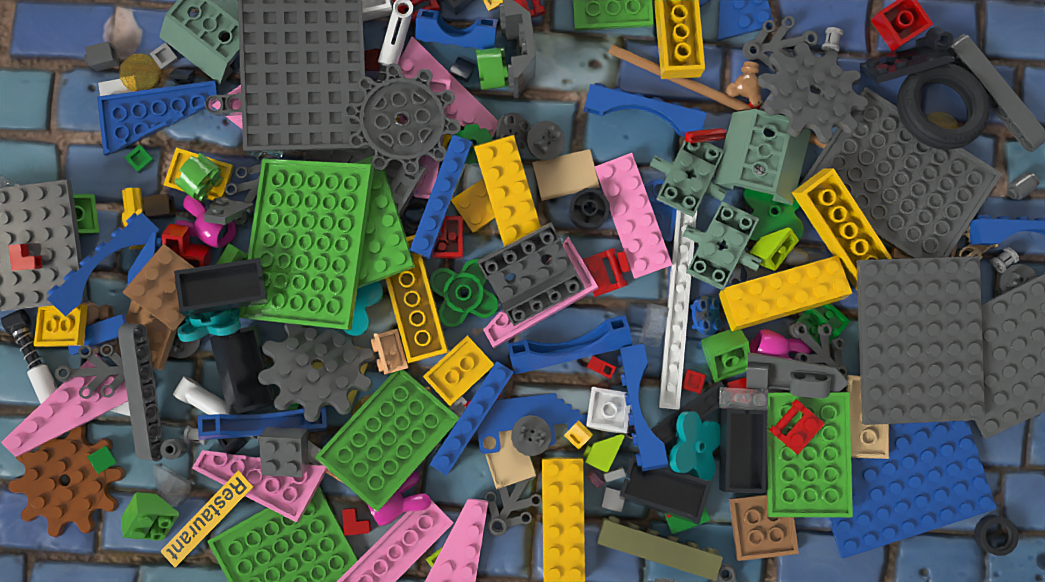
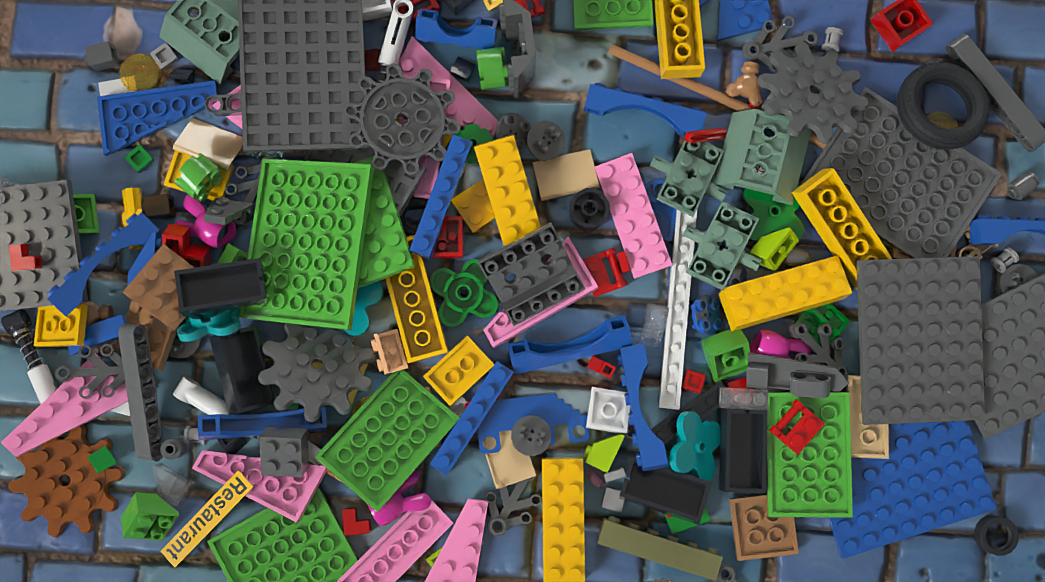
(213, 142): none -> tan piece
(578, 435): yellow plate -> none
(926, 55): black hinge -> none

